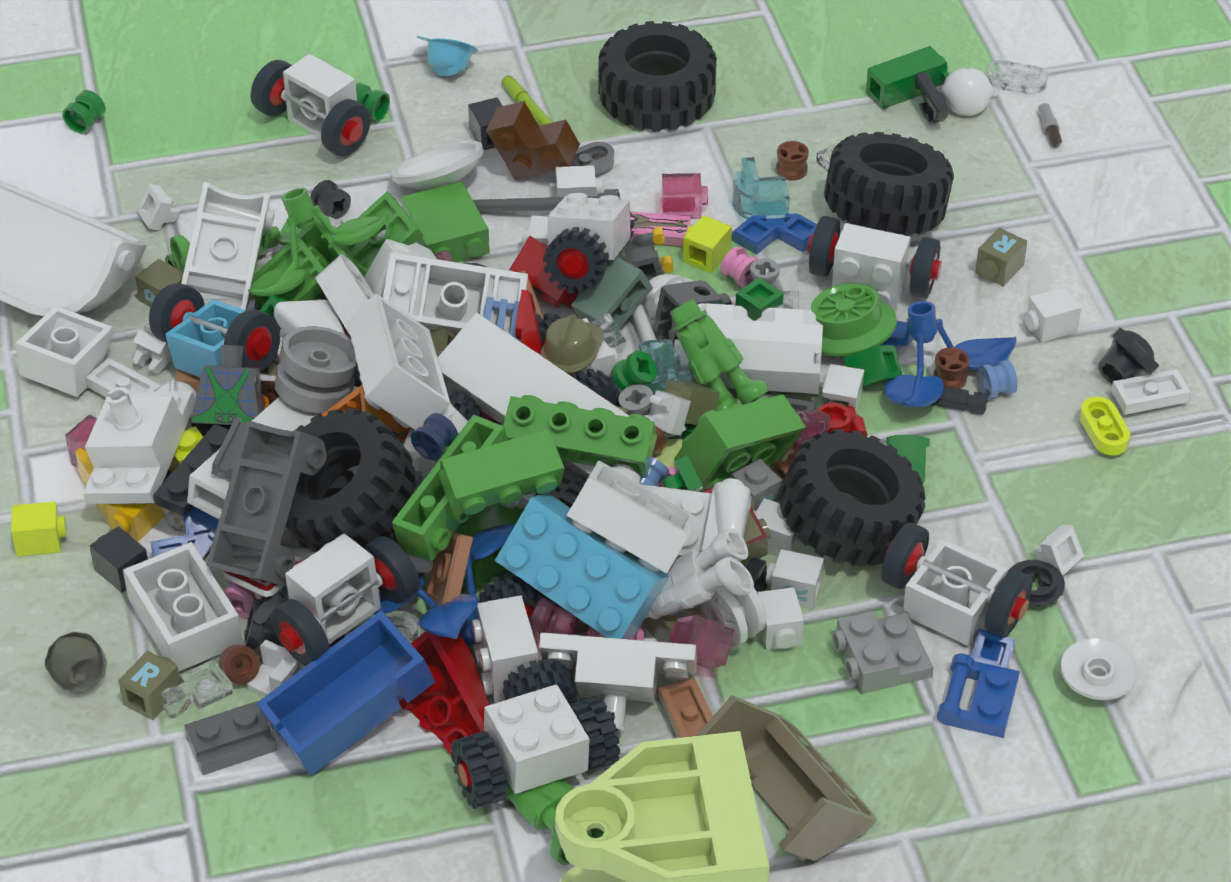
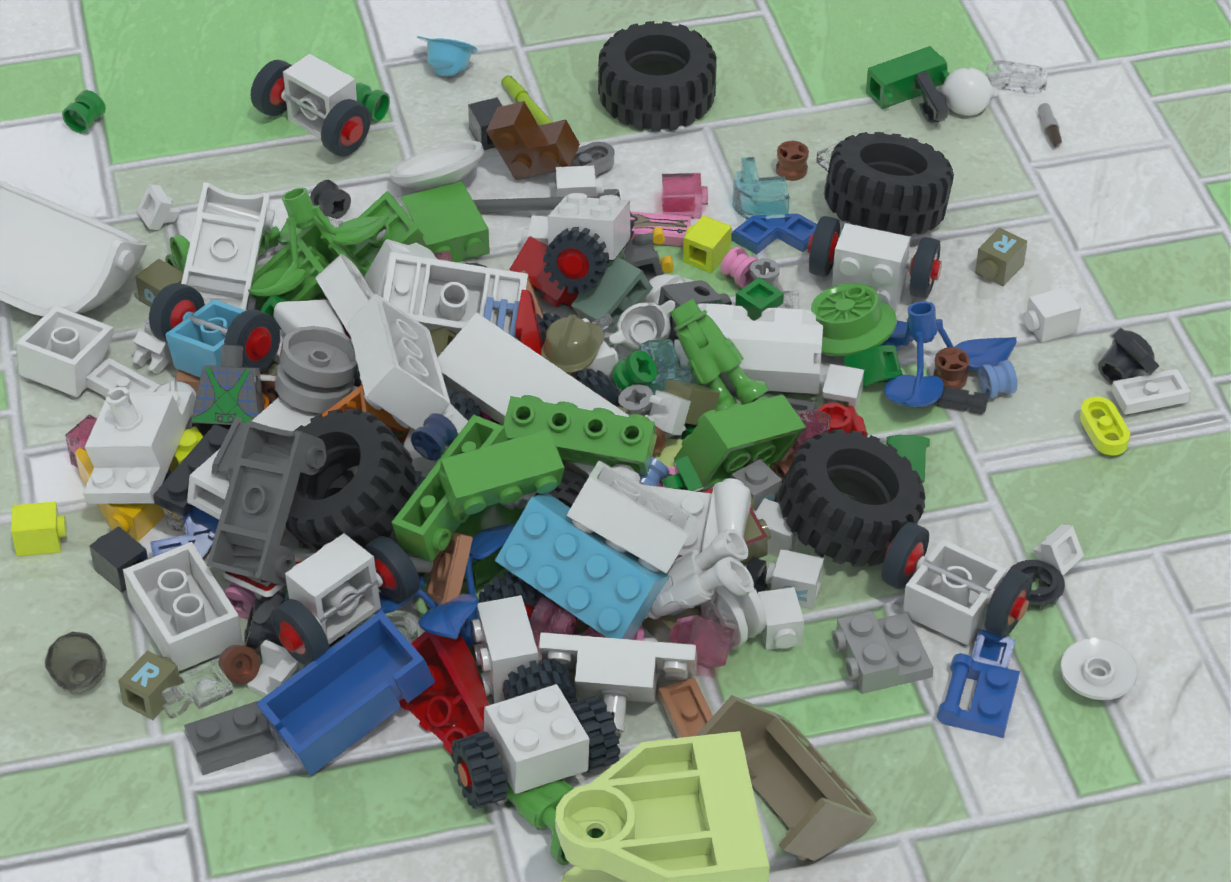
(643, 323): none -> white hair

